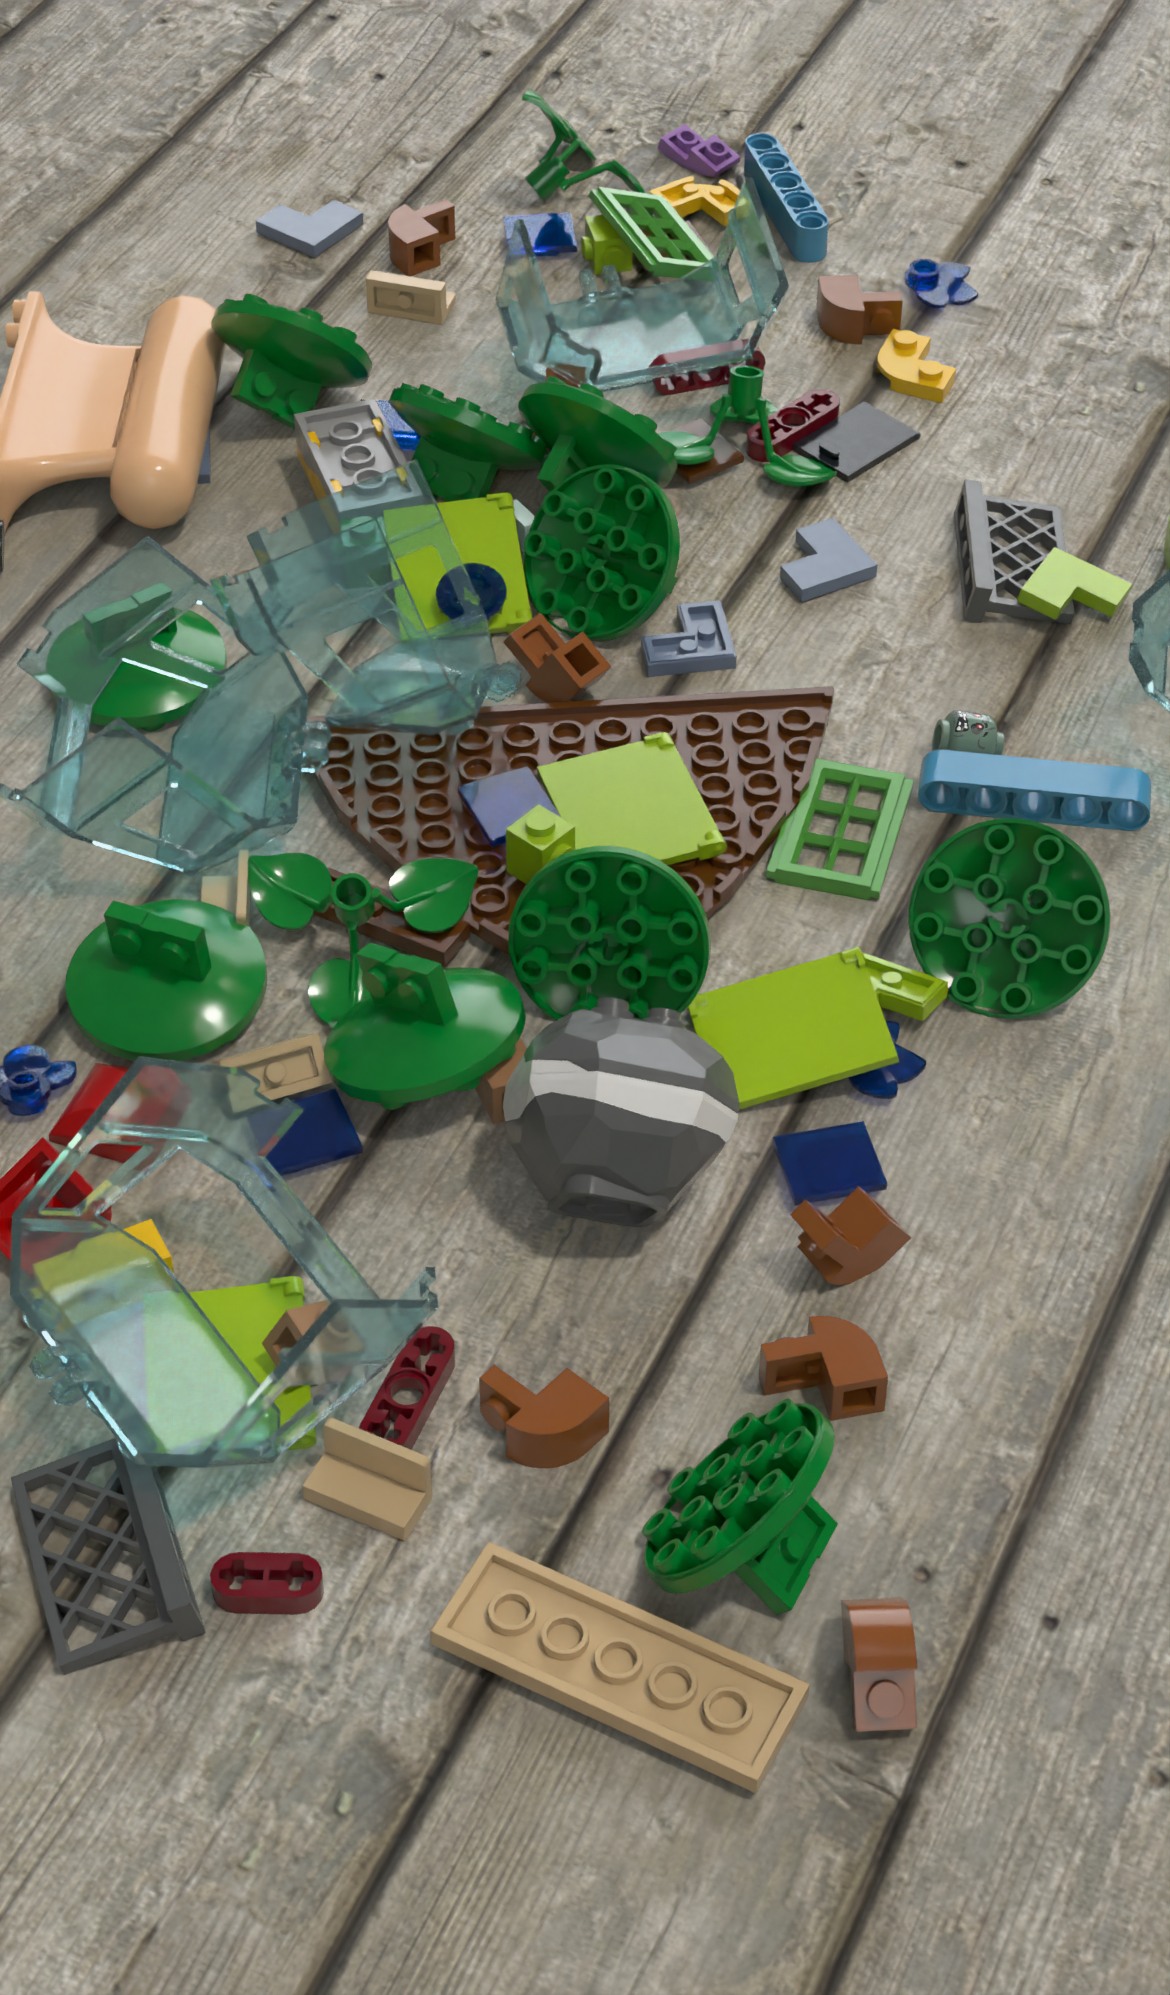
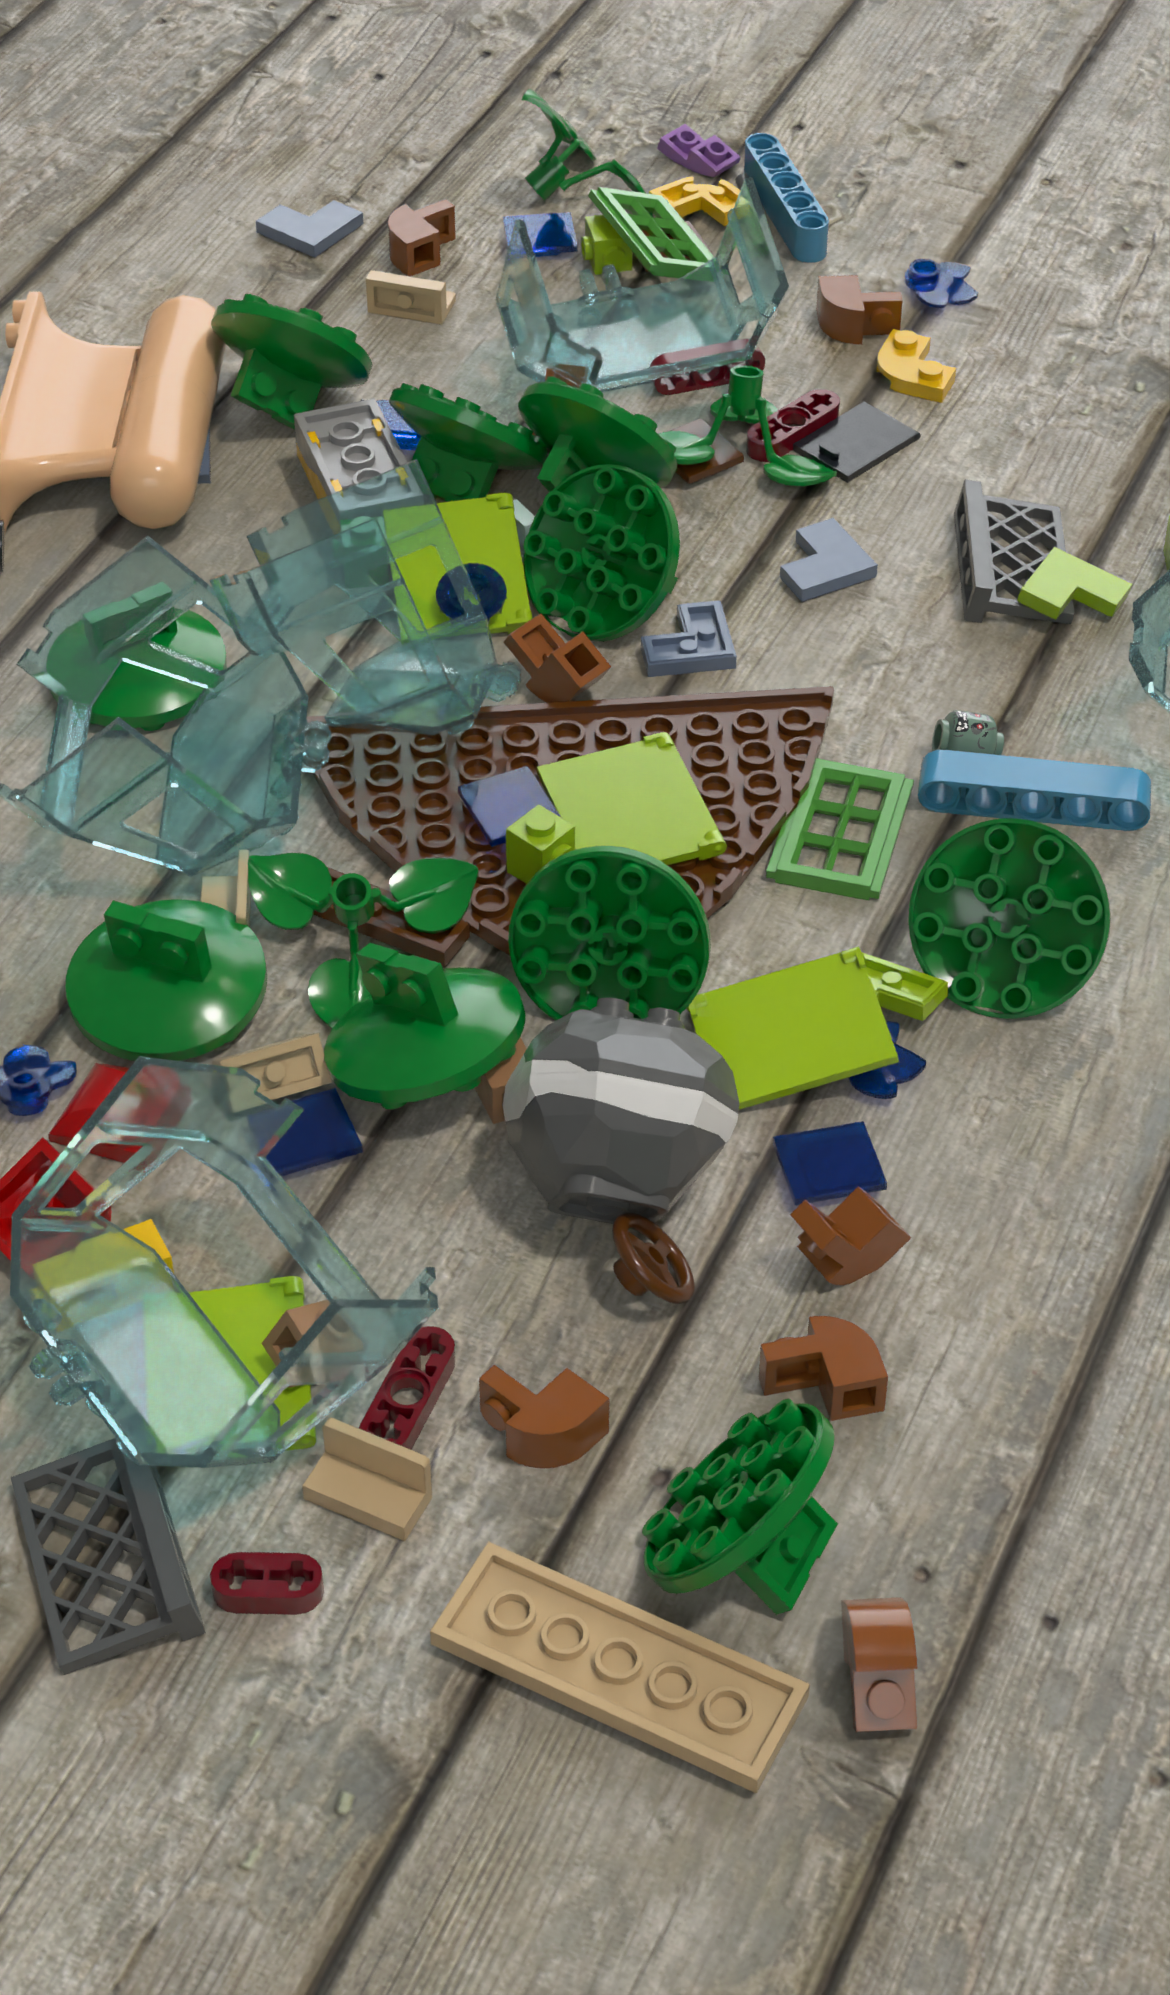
(645, 1265): none -> reddish brown piece

